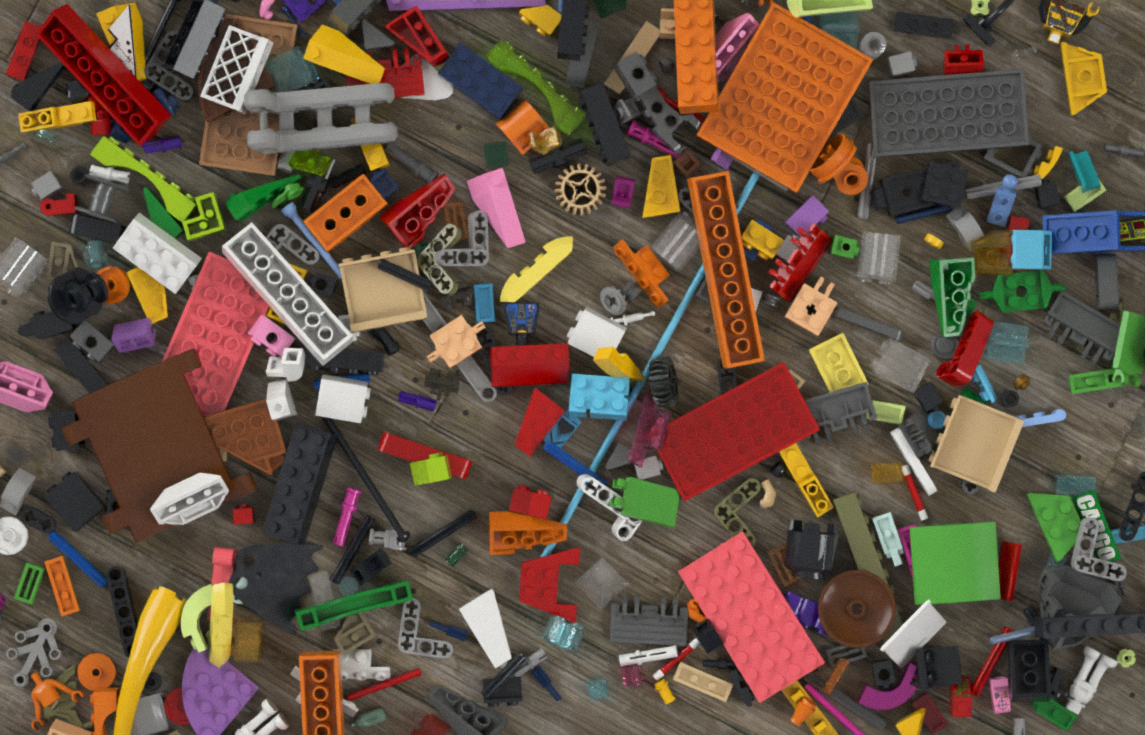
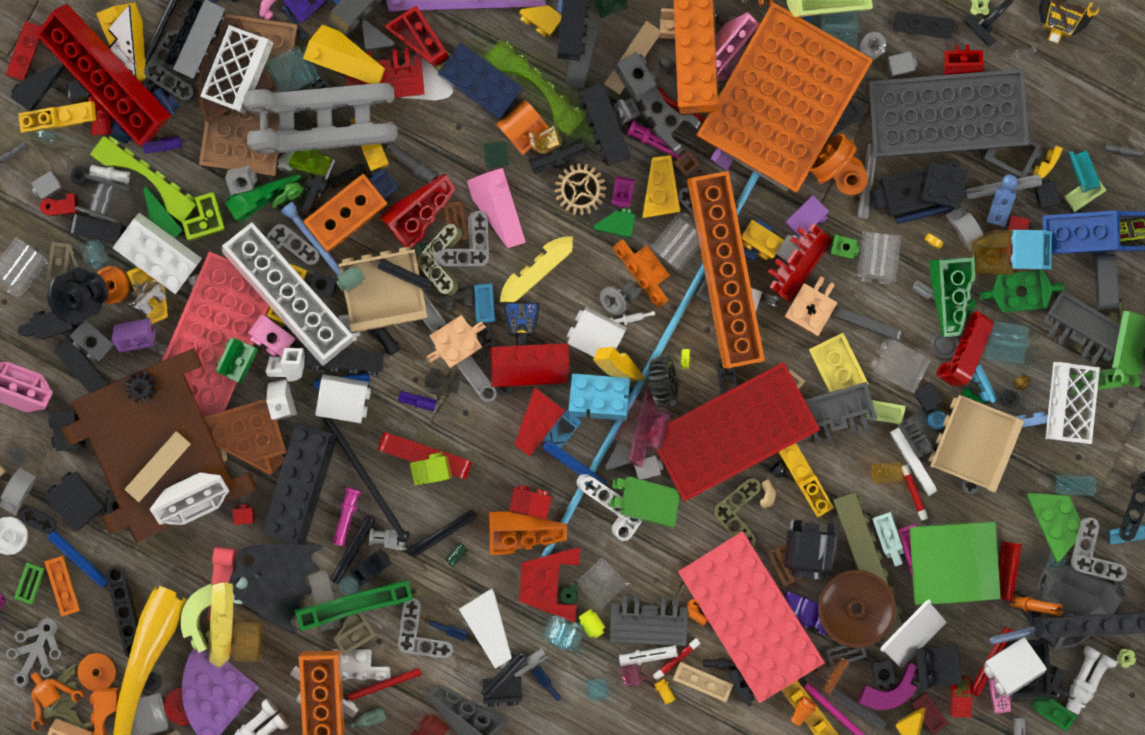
(146, 391): none -> black gear
(147, 292): none -> clear smoke hips
(157, 466): none -> tan tile
(235, 185): none -> light grey brick
(236, 360): none -> green bracket
(350, 279): none -> sand green brick
(569, 590): none -> dark green piece
(592, 624): none -> neon yellow brick
(618, 223): none -> green slope
(685, 358): none -> neon yellow tile
(707, 636): black brick -> none
(1014, 667): none -> white brick
(1029, 604): none -> orange pin
(1060, 401): none -> white fence
(1083, 76): yellow wing -> none
(1089, 506): sticker -> none

